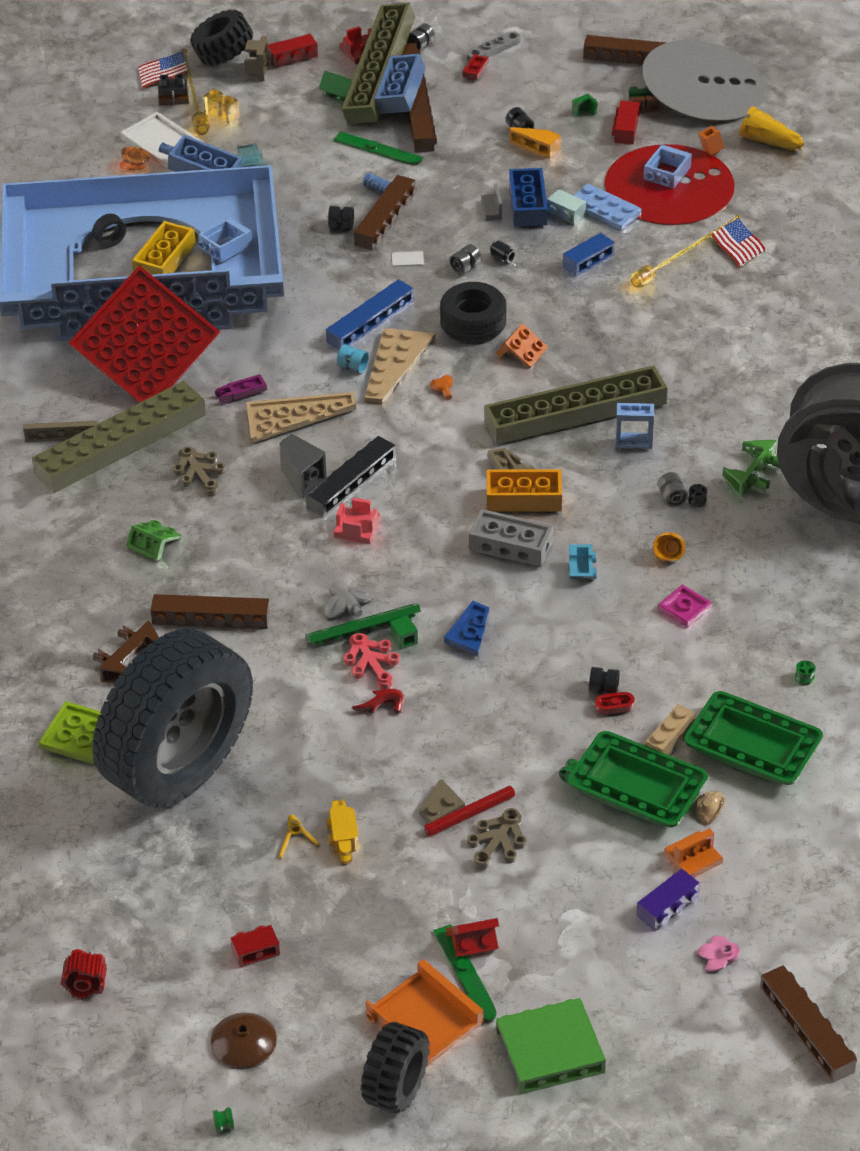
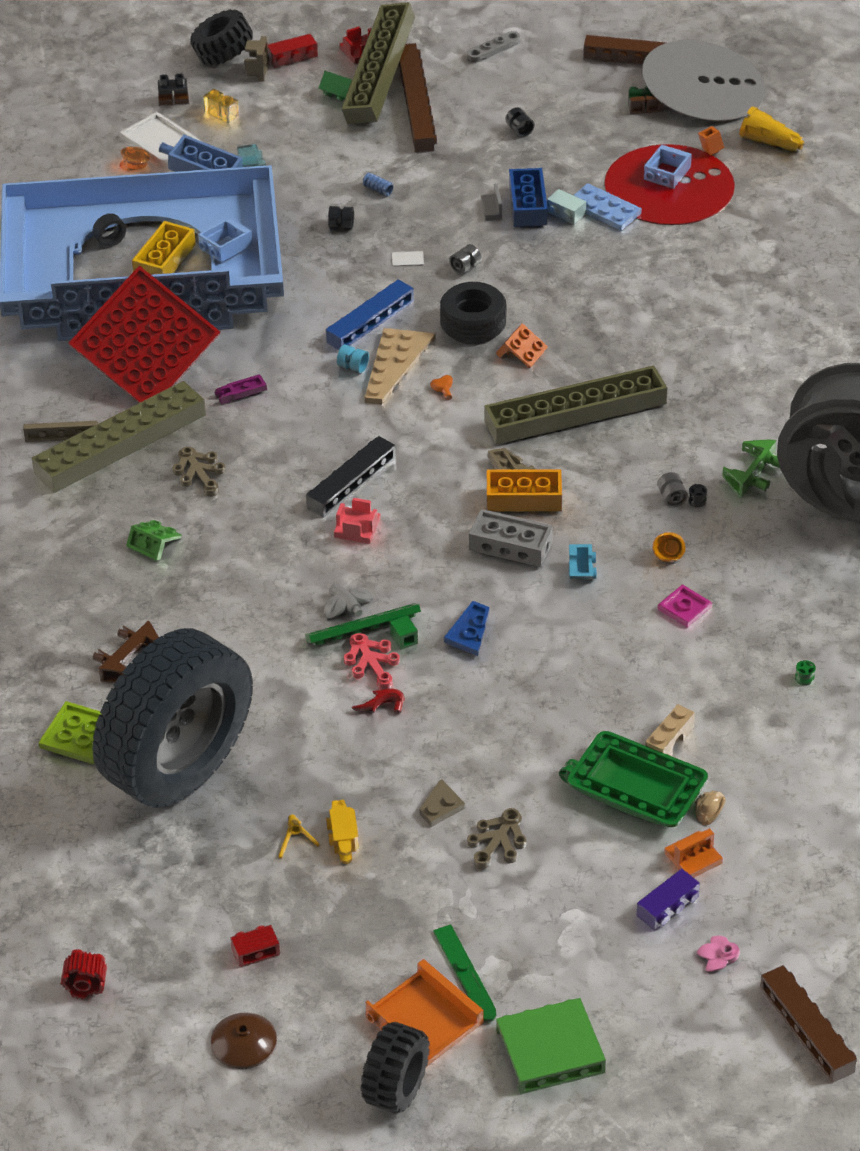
(173, 65): flag -> none
(210, 611): reddish brown brick -> none
(223, 1120): green wheel -> none
(279, 416): tan wing -> none
(302, 464): dark grey slope -> none
(377, 148): green piece -> none
(384, 212): reddish brown brick -> none
(400, 83): medium blue brick -> none
(421, 36): dark grey wheel -> none
(469, 810): red axle -> none
(474, 937): red bracket -> none
(475, 67): red plate -> none
(502, 252): black brick -> none
(536, 140): light orange slope -> none
(583, 104): green bracket -> none
(588, 254): blue brick -> none
(604, 680): black wheel -> none
(614, 703): red plate -> none
(626, 122): red brick -> none
(634, 412): light blue window -> none
(730, 237): flag -> none
(753, 738): green wedge -> none

